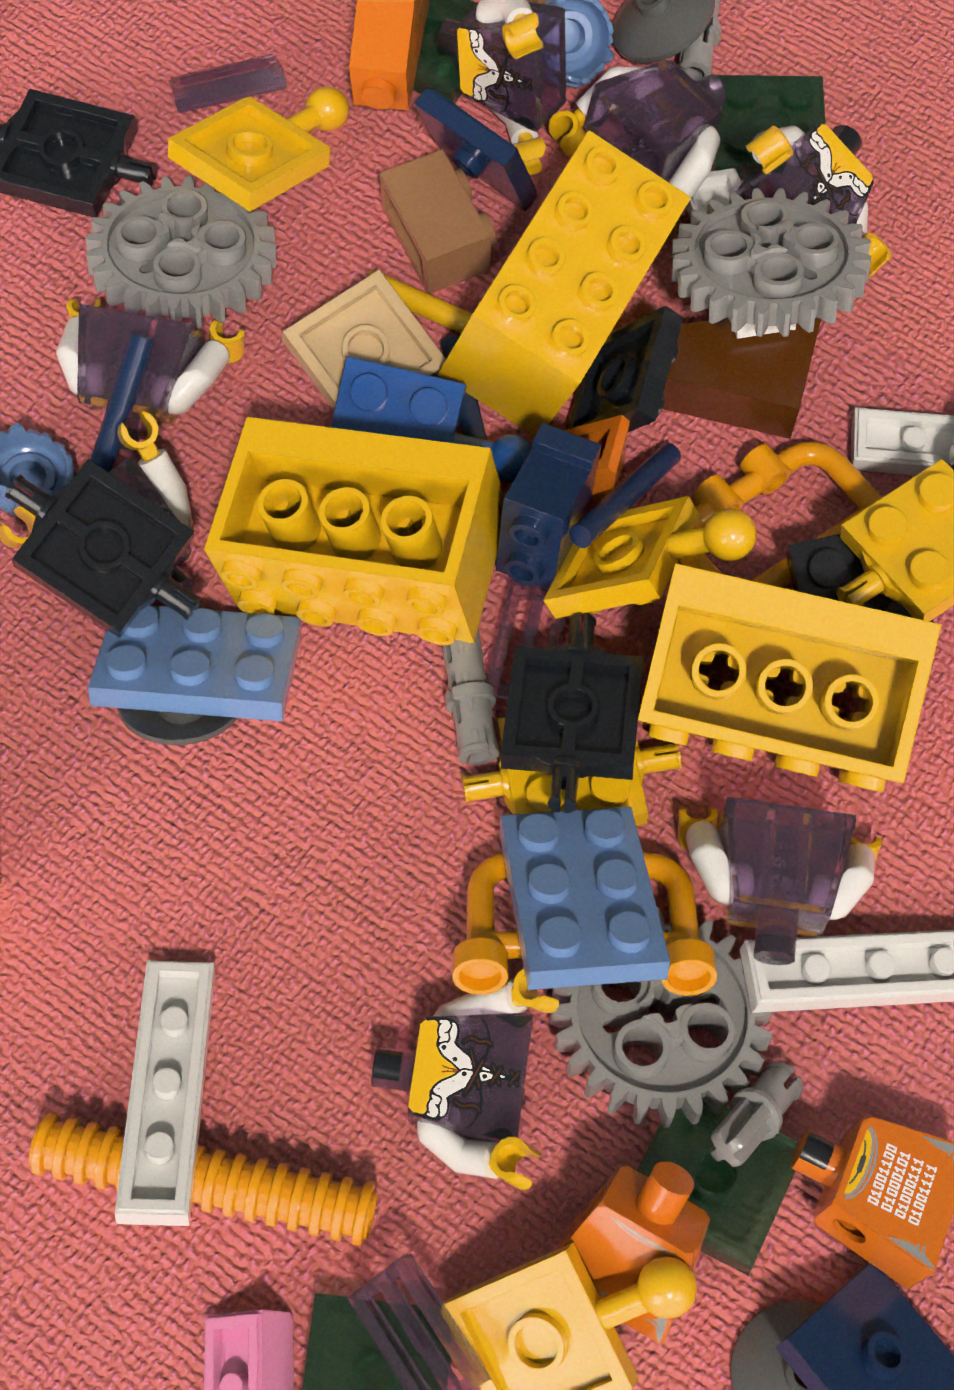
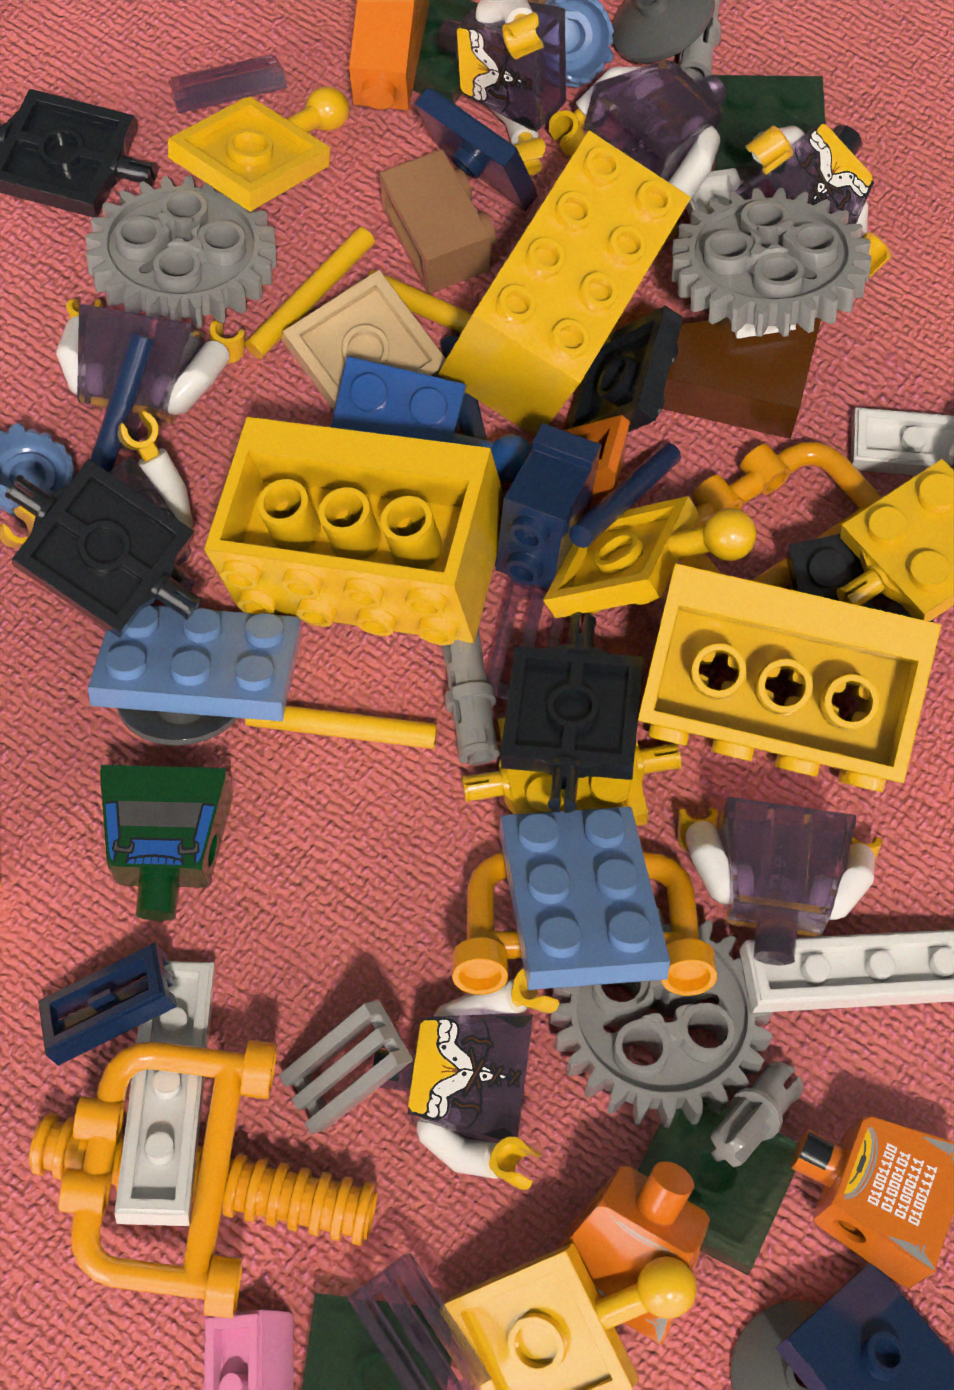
(88, 1189): none -> light orange bar
(108, 1012): none -> dark blue tile
(163, 830): none -> dark green torso
(310, 292): none -> yellow bar
(311, 1090): none -> light grey tile
(353, 726): none -> yellow bar

